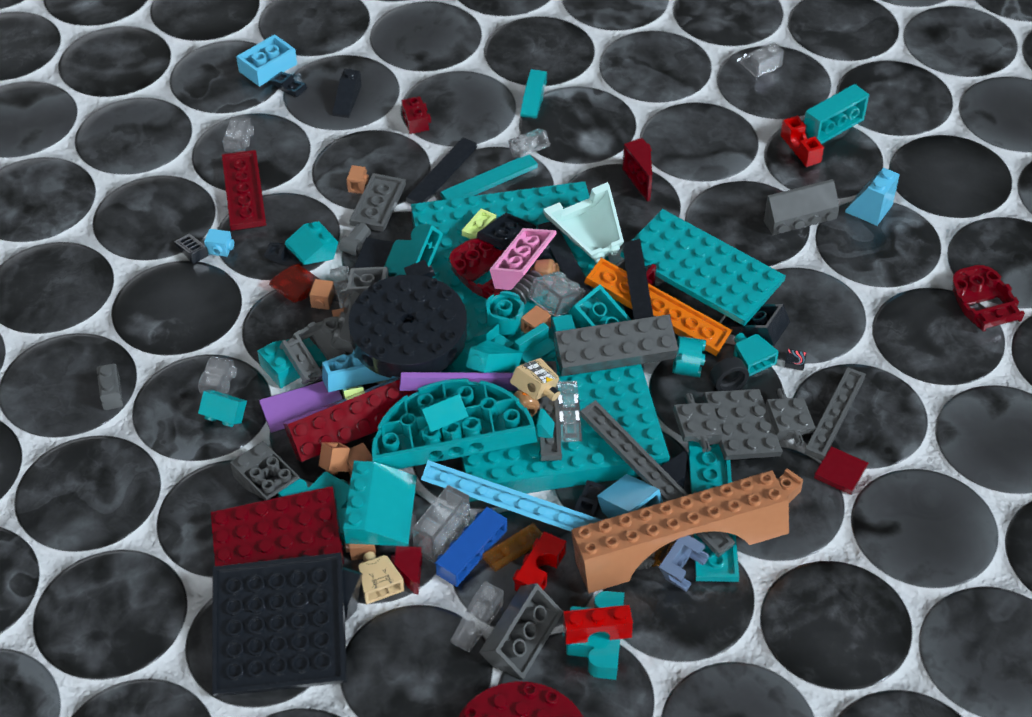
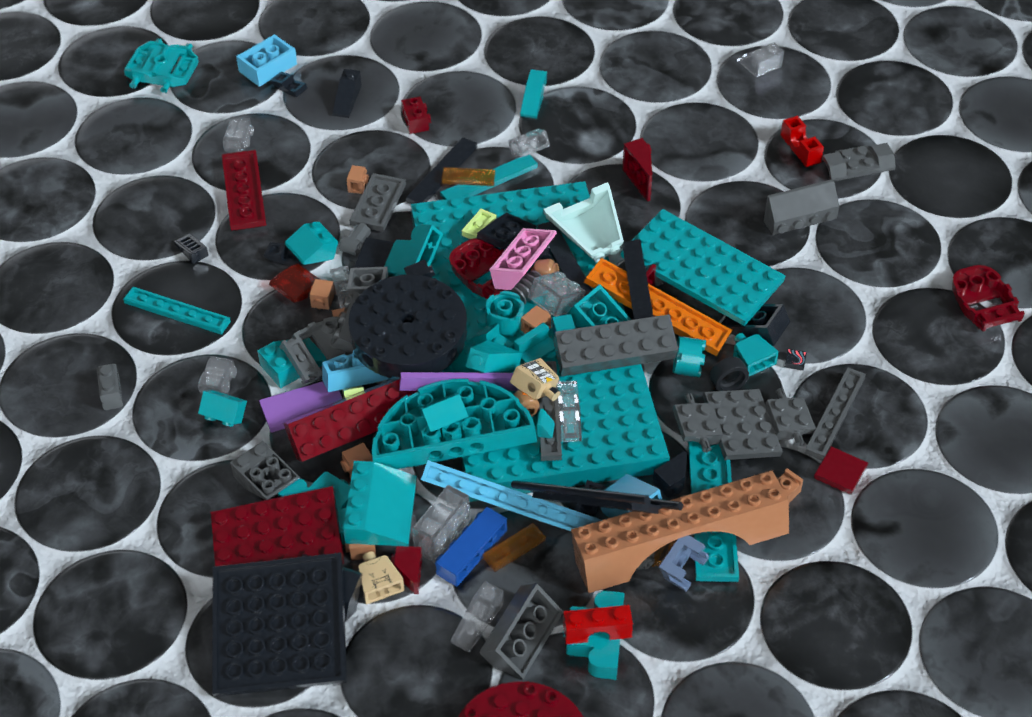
(154, 63): none -> teal piece
(177, 310): none -> teal tile
(219, 242): medium azure brick -> none
(334, 457): nougat brick -> none
(468, 176): none -> clear orange tile
(546, 551): red arch -> none
(596, 498): none -> black piece
(646, 467): dark grey plate -> none
(836, 114): teal brick -> none
(859, 161): none -> dark grey piece
(875, 197): medium azure slope -> none

